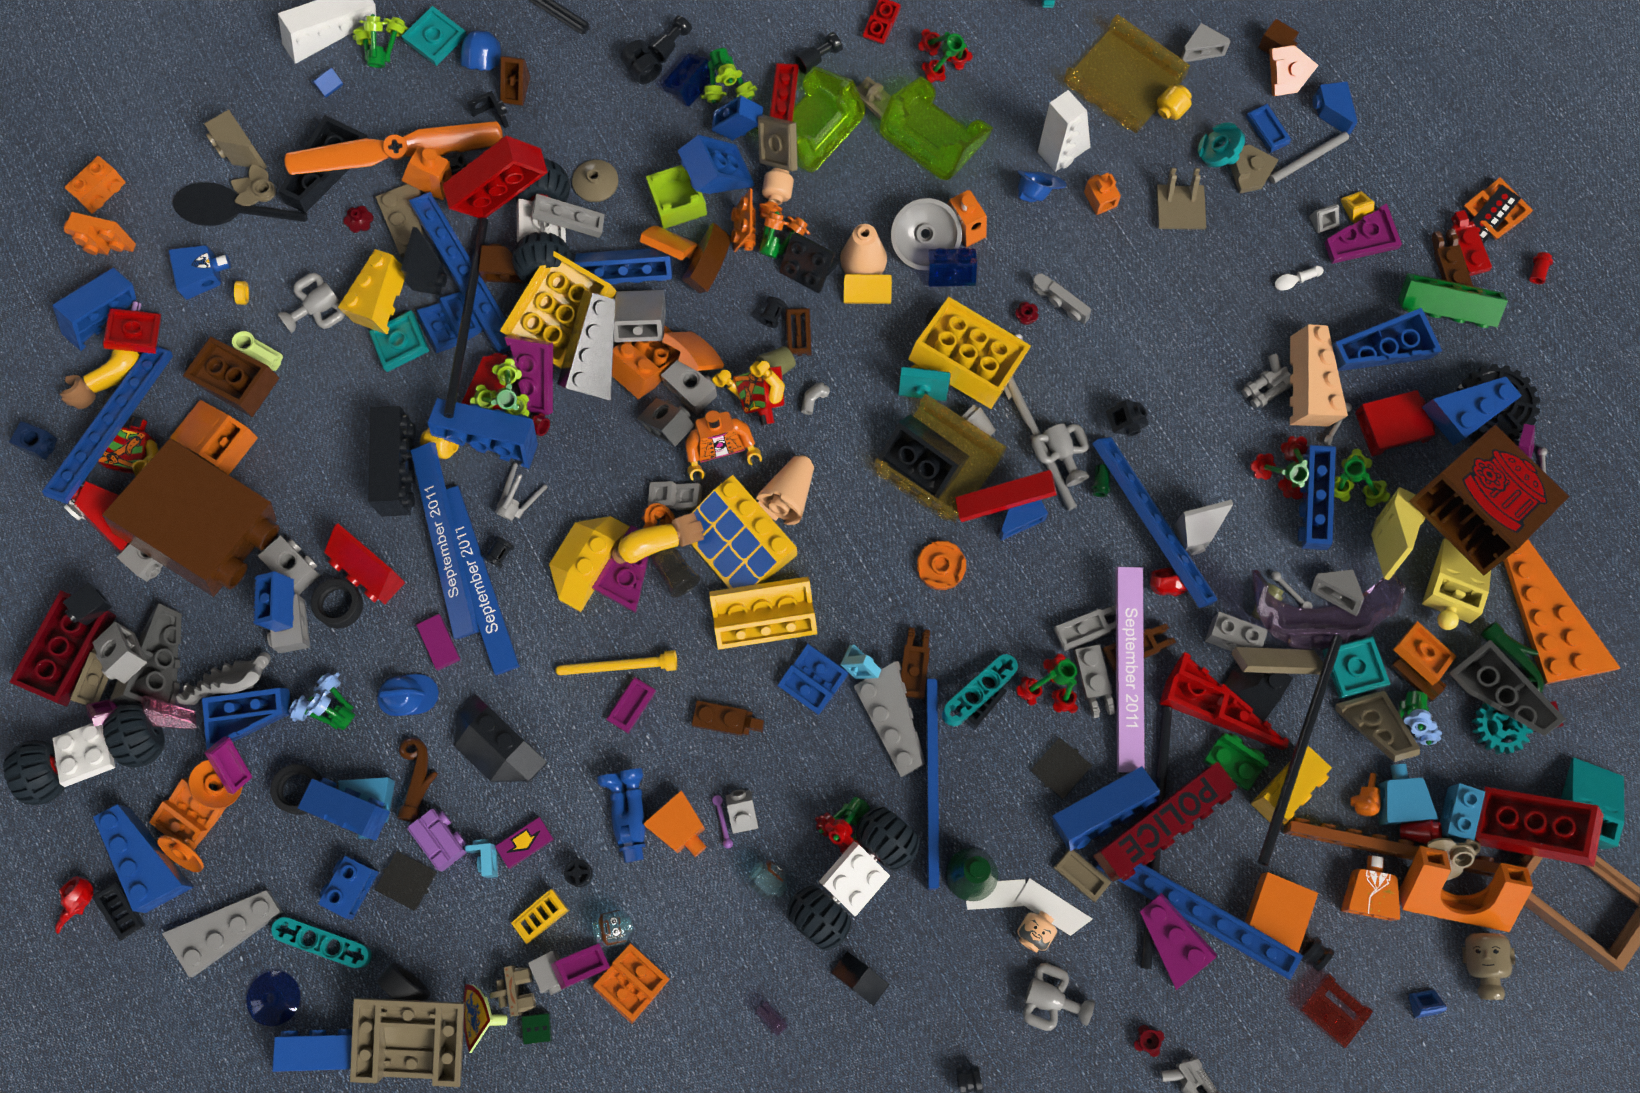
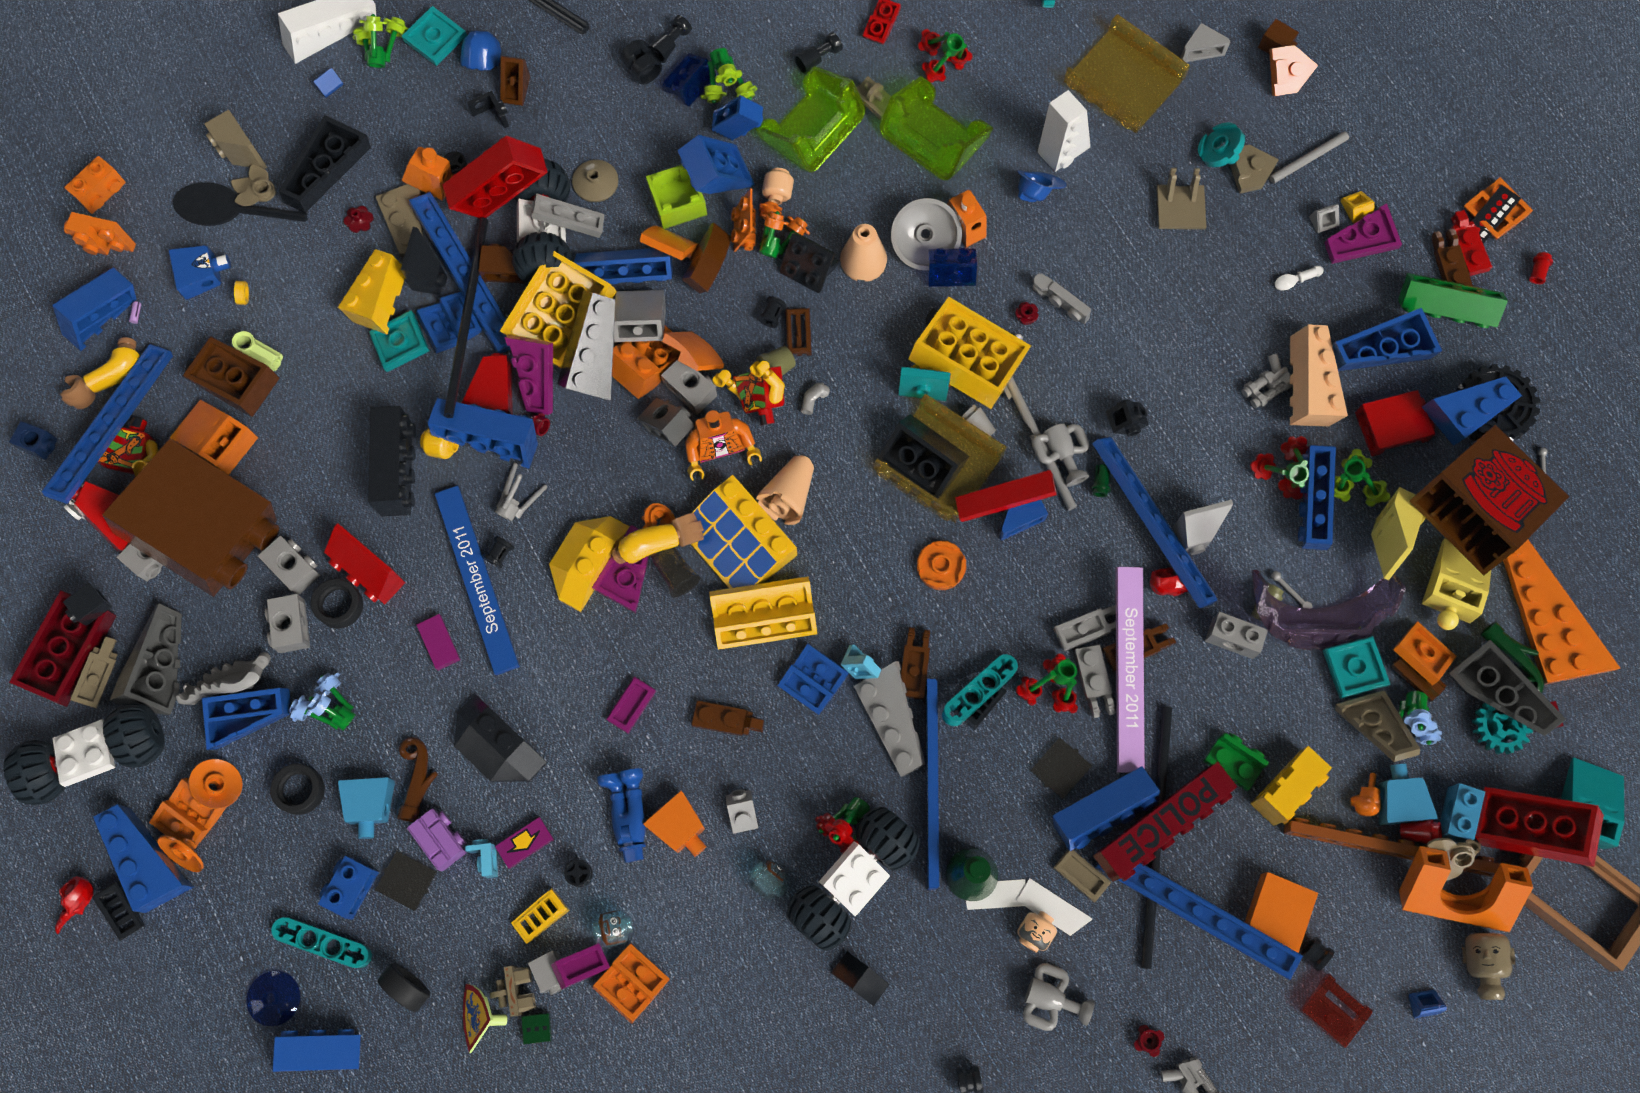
(100, 711): magenta tile -> none
(119, 653): light grey brick -> none
(132, 331): red tile -> none
(168, 715): clear pink slope -> none
(215, 934): light grey wing -> none
(228, 764): magenta tile -> none
(274, 601): blue brick -> none
(314, 303): light grey piece -> none
(344, 808): blue wedge -> none
(371, 151): orange piece -> none
(407, 695): blue piece -> none
(407, 1040): dark tan slope -> none
(444, 541): blue tile -> none
(504, 397): lime plant -> none
(665, 661): yellow piece -> none
(675, 495): light grey slope -> none
(717, 801): medium lavender hinge -> none
(772, 1018): clear purple pin -> none
(777, 143): dark tan tile -> none
(784, 91): red tile -> none
(867, 289): yellow slope -> none
(1102, 193): orange brick -> none
(1174, 102): yellow head -> none
(1176, 940): magenta wing -> none
(1201, 696): red wedge -> none
(1258, 690): black slope -> none
(1268, 128): blue tile -> none
(1277, 660): dark tan tile -> none
(1299, 751): black piece -> none
(1328, 439): light grey hinge -> none
(1336, 106): blue slope -> none
(1340, 589): light grey slope -> none
(1372, 892): orange torso -> none
(1527, 440): magenta tile -> none

